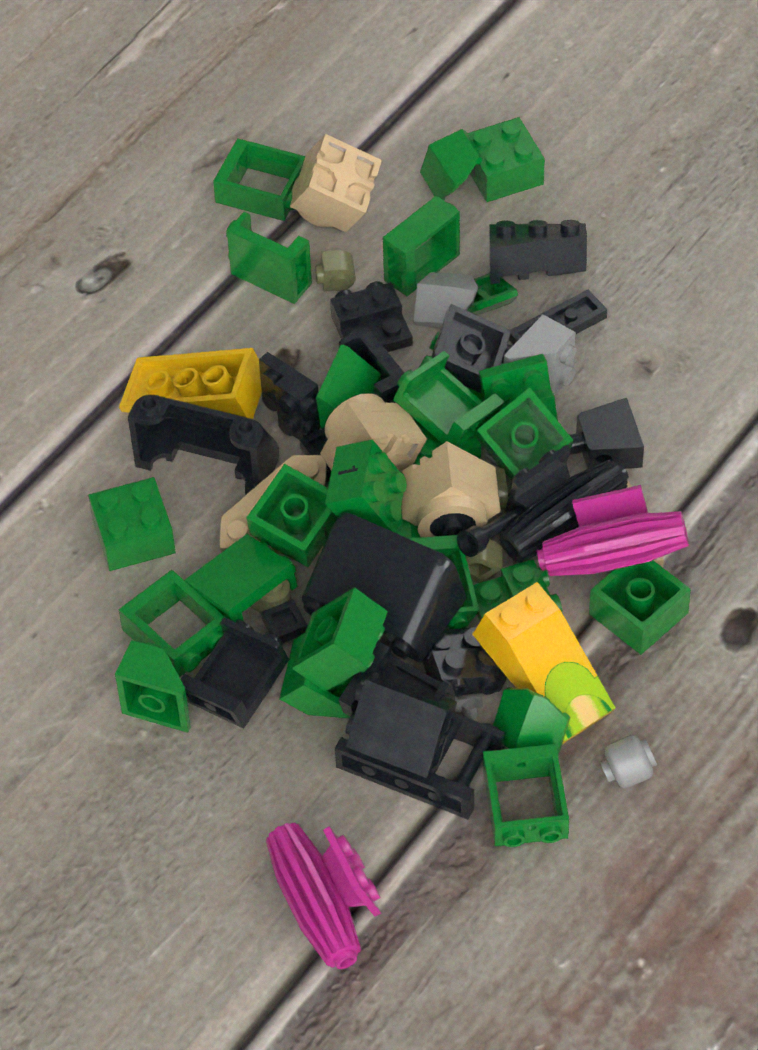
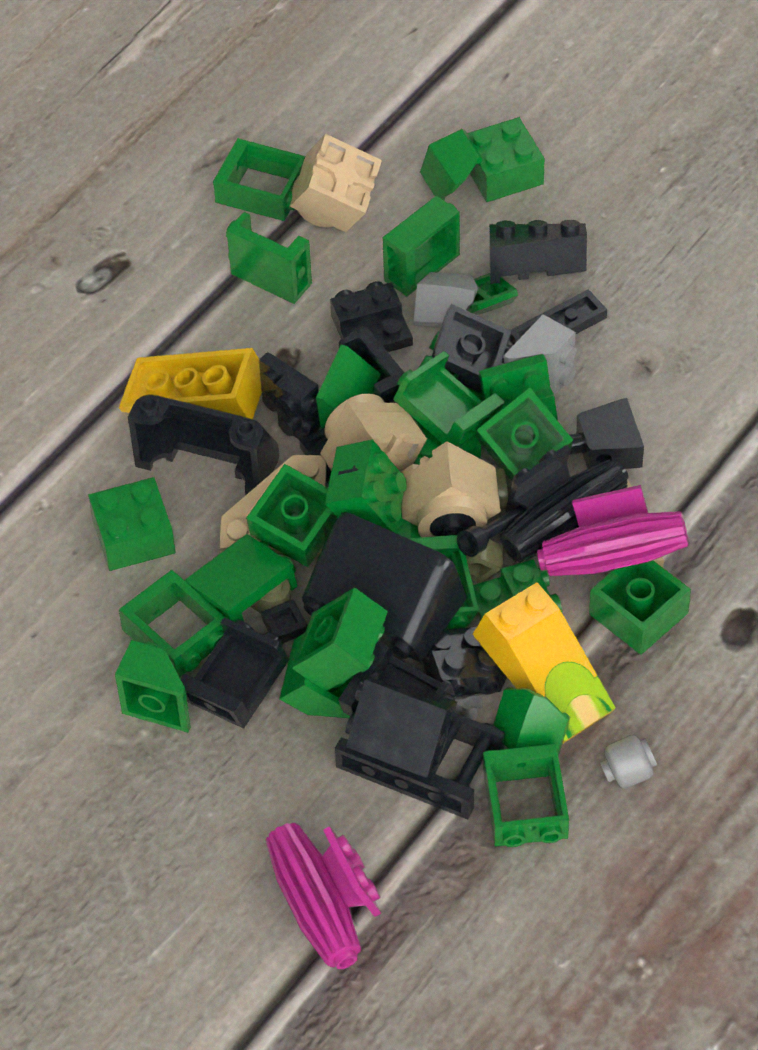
(335, 270): olive plate -> none

